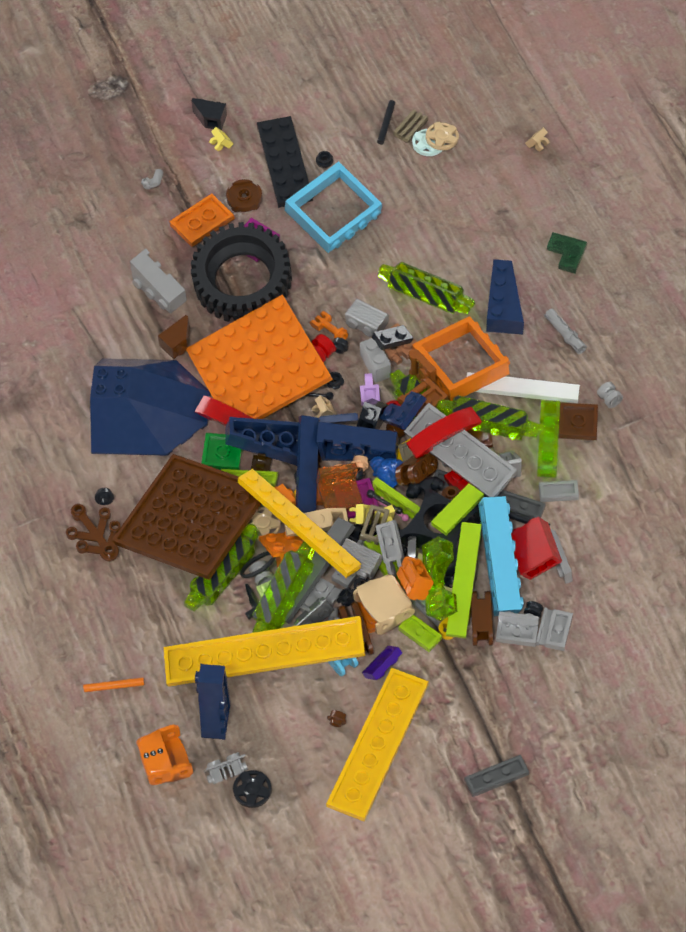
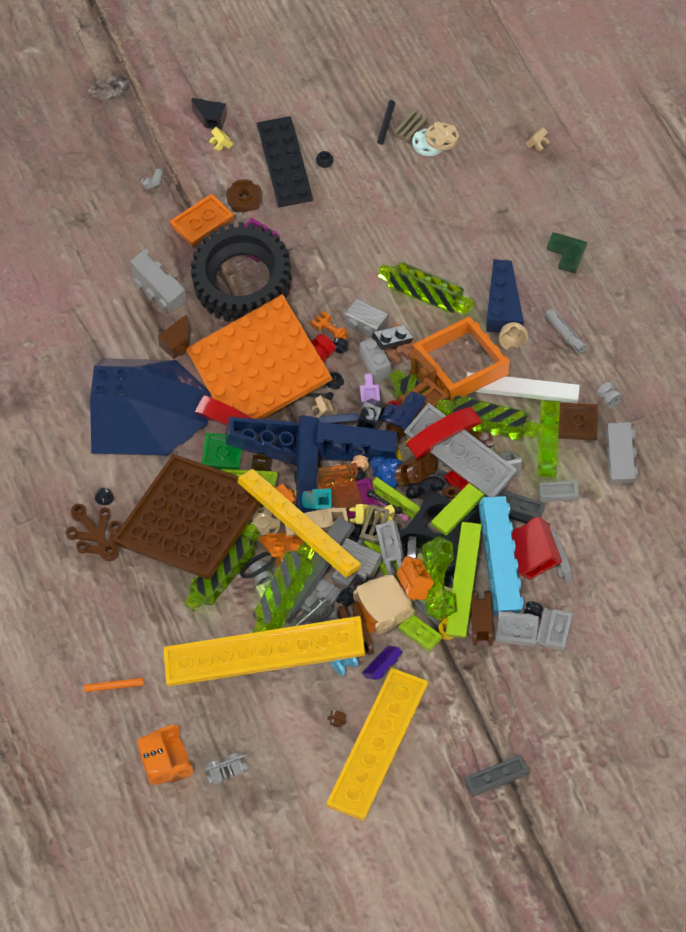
(213, 700): dark blue wedge -> none
(252, 600): black bar -> none
(252, 788): black wheel -> none
(293, 205): medium azure window -> none
(317, 499): none -> teal leg
(513, 335): none -> tan hair
(621, 453): none -> light grey wedge

